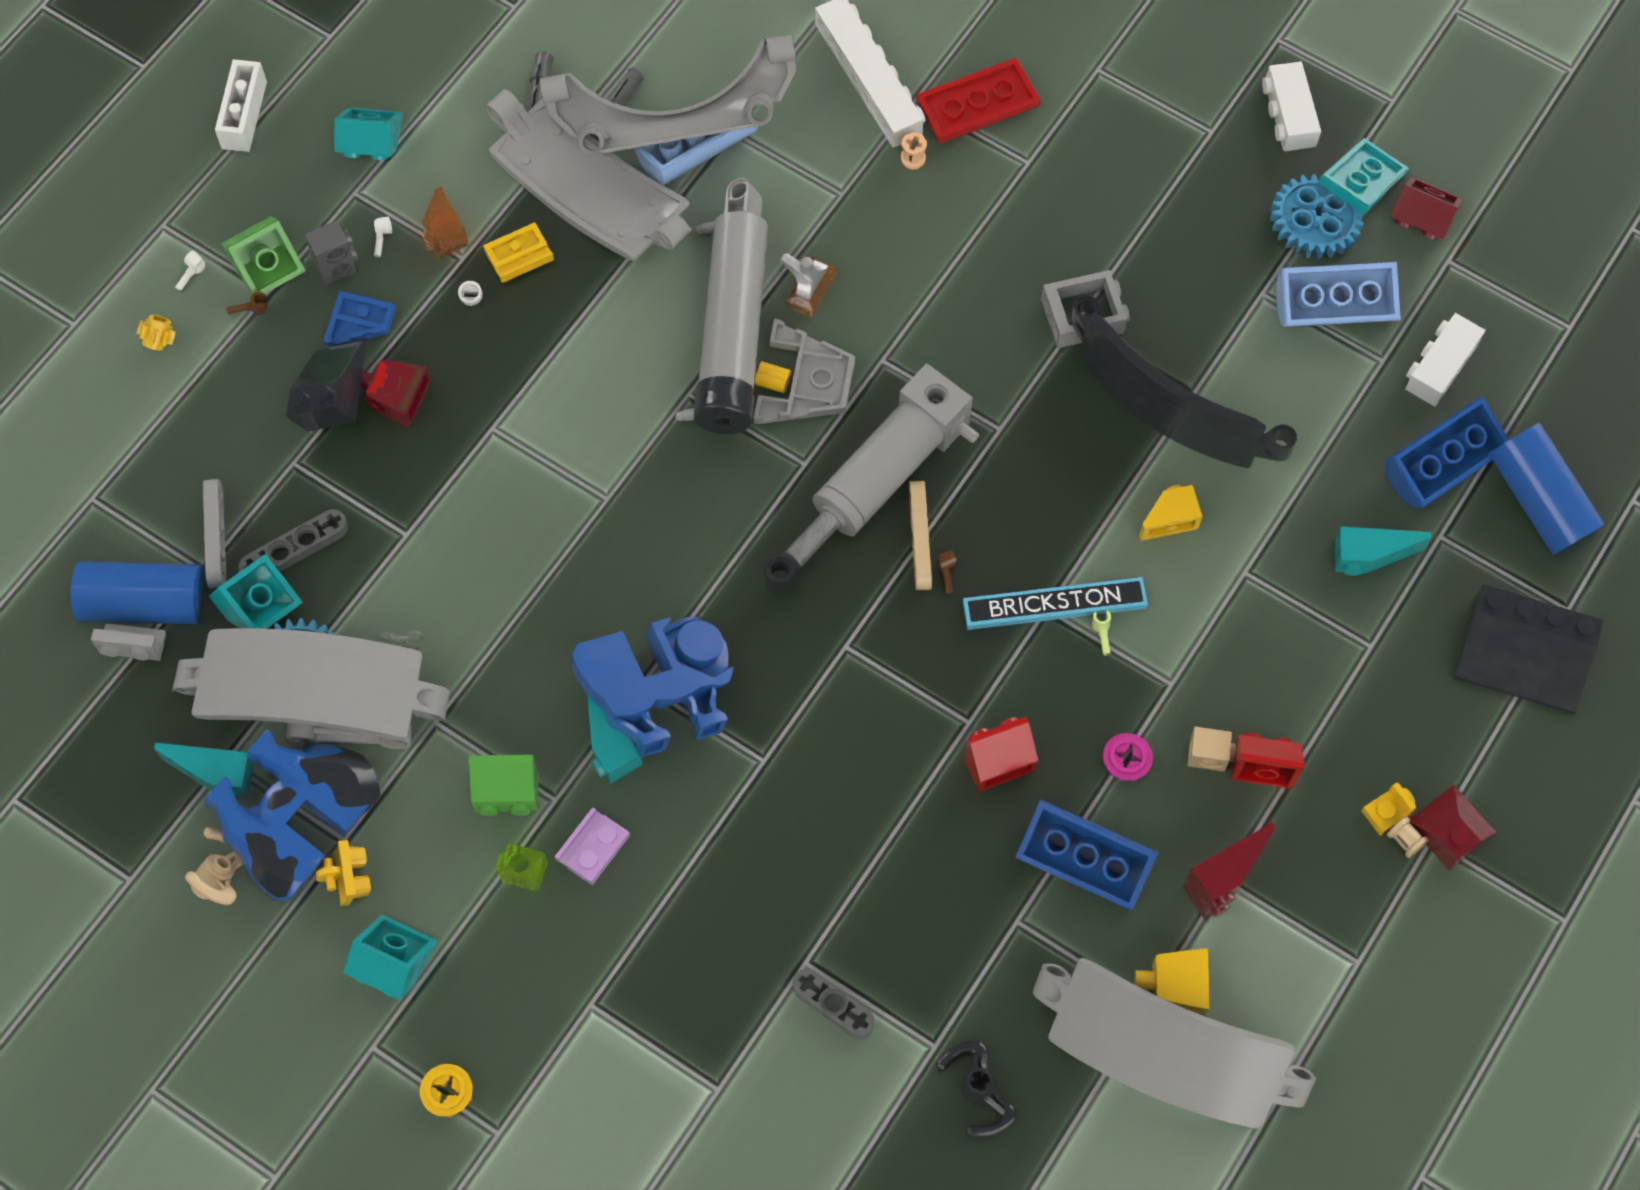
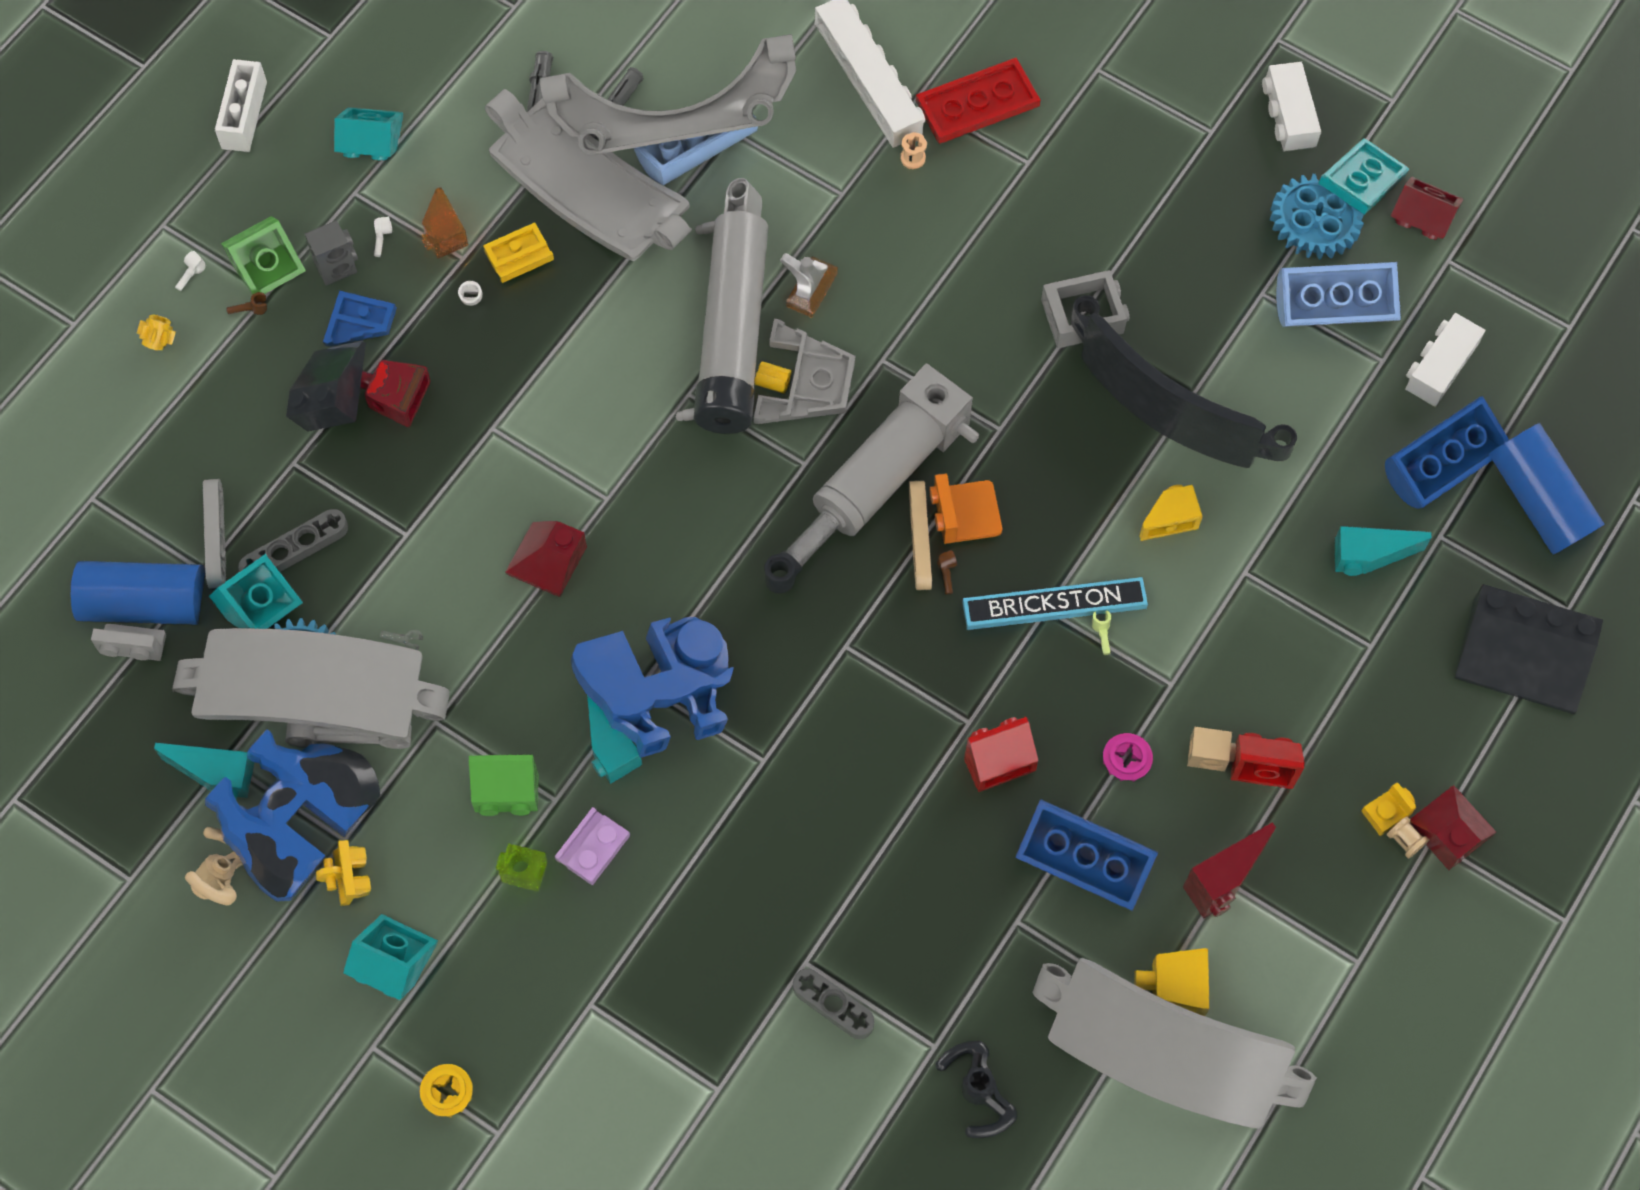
(548, 556): none -> dark red slope
(965, 510): none -> orange bracket

